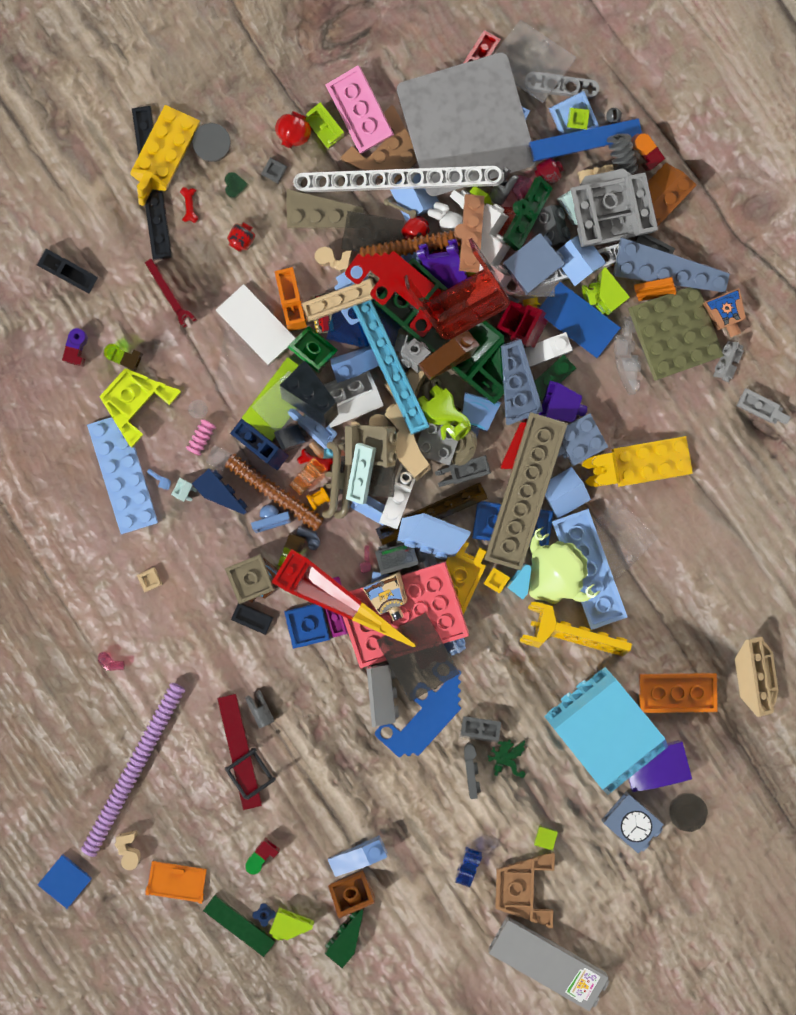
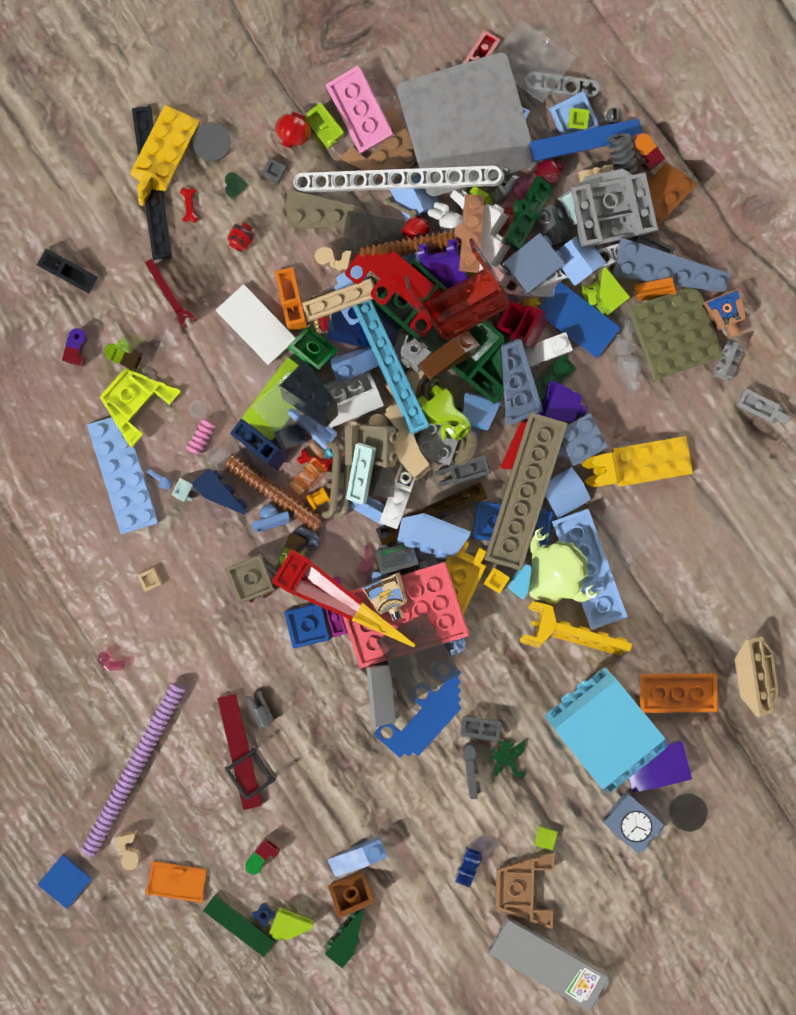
(252, 618): black tile -> none

